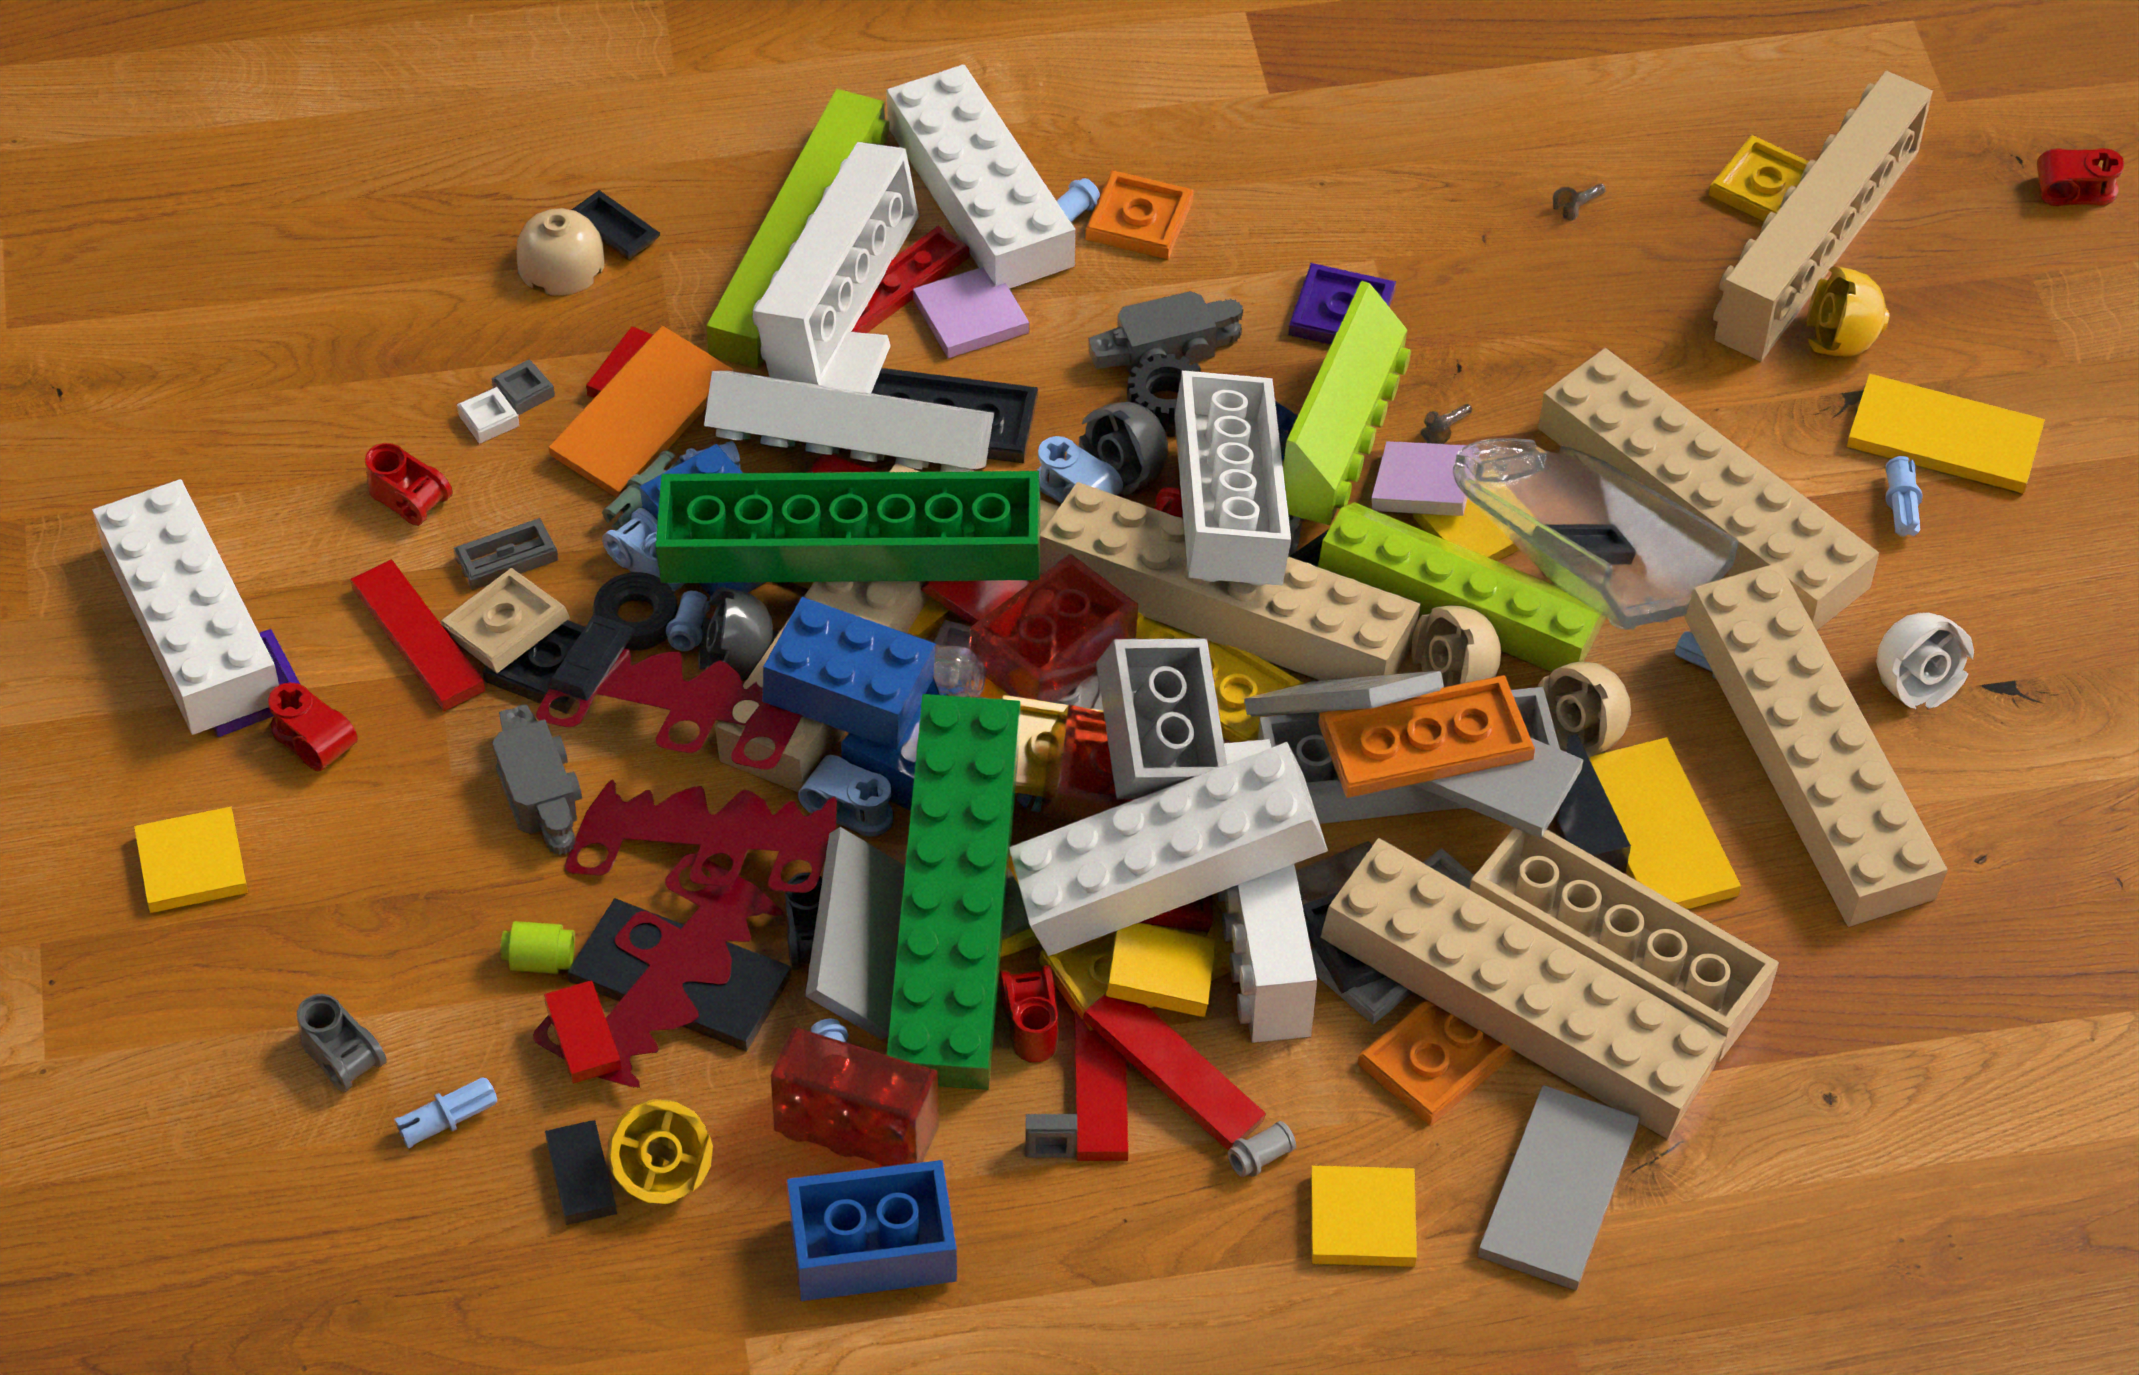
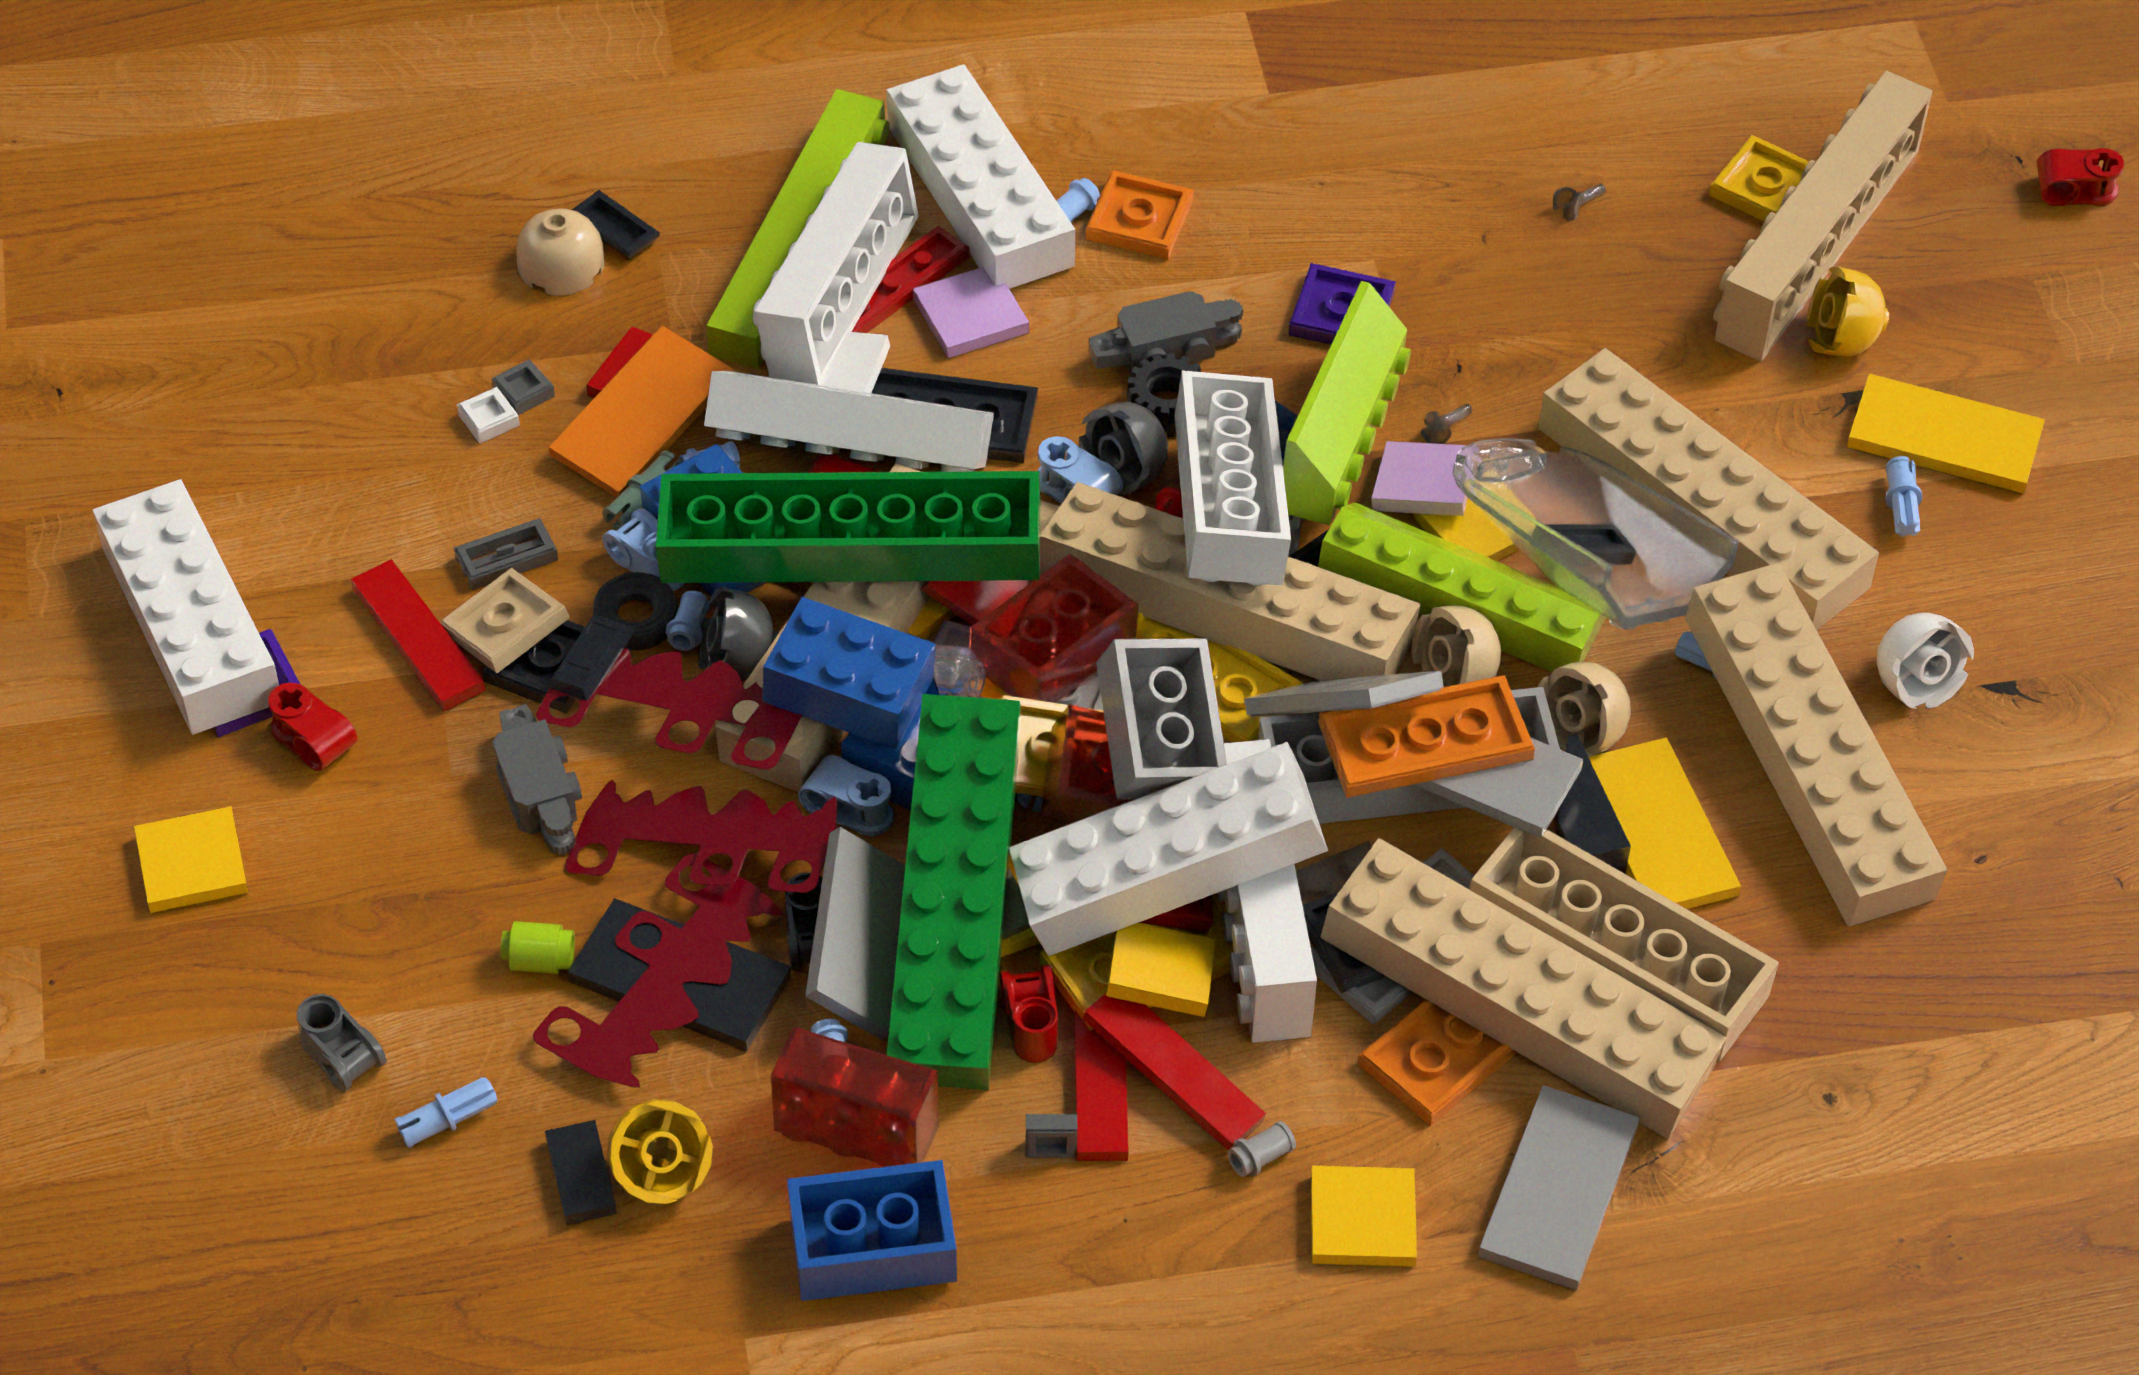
(404, 482): red piece -> none
(582, 1031): red tile -> none

